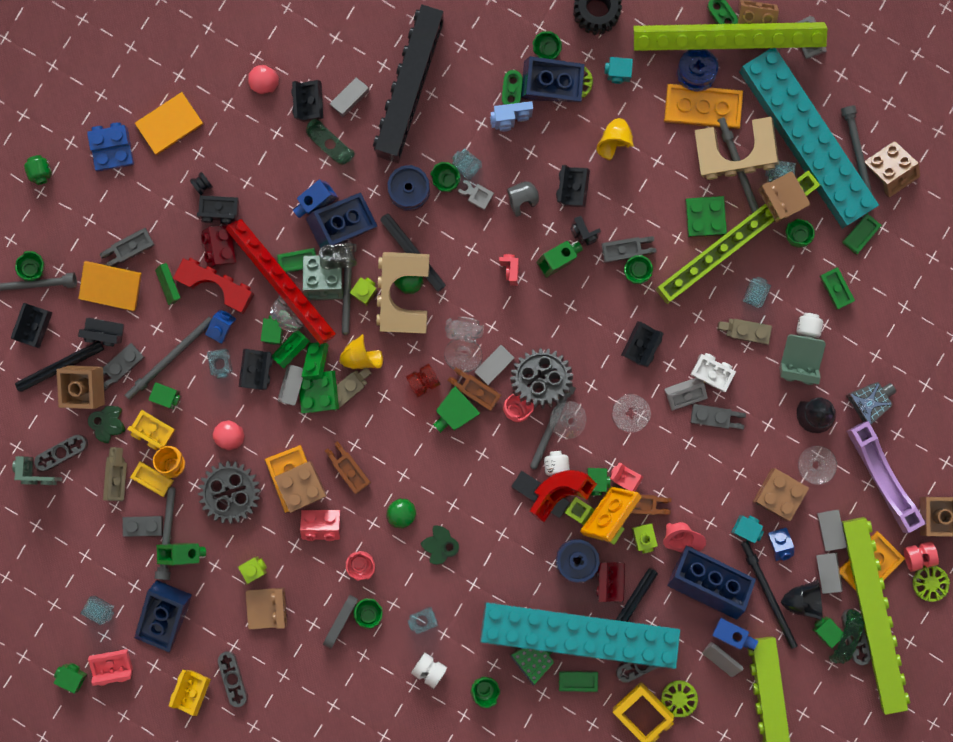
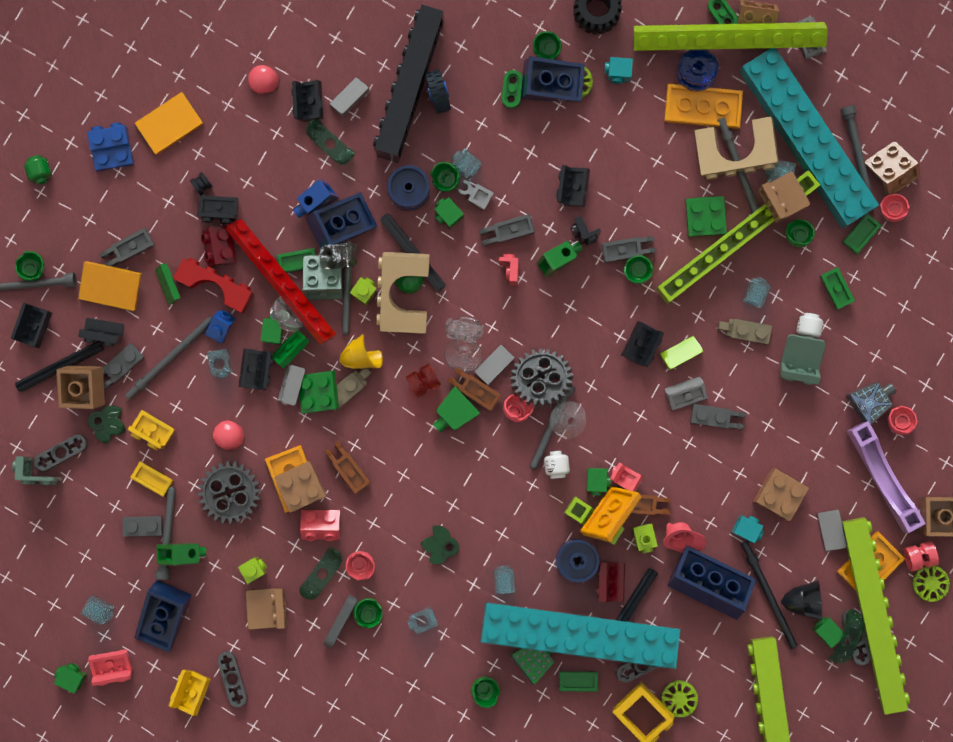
(115, 475): dark tan hinge -> none
(165, 396): green brick -> none
(171, 456): light orange helmet -> none
(313, 585): none -> clear green piece
(315, 361): green plate -> none
(401, 513): green hair -> none
(429, 670): white wheel -> none
(438, 91): none -> black wheel
(448, 212): none -> green brick
(504, 580): none -> clear light blue brick
(505, 115): light blue plate -> none
(509, 230): none -> dark grey hinge
(521, 193): dark grey helmet -> none
(527, 486): black tile -> none
(560, 486): red arch -> none
(616, 134): yellow helmet -> none
(637, 404): clear plate -> none
(681, 352): none -> slope
(713, 372): white bracket -> none
(722, 659): light grey slope -> none
(725, 631): blue torso -> none
(781, 544): blue bracket -> none
(816, 415): black helmet -> none
(826, 468): clear dish -> none
(829, 573): light grey tile -> none
(894, 207): none -> coral hair
(902, 420): none -> coral hair

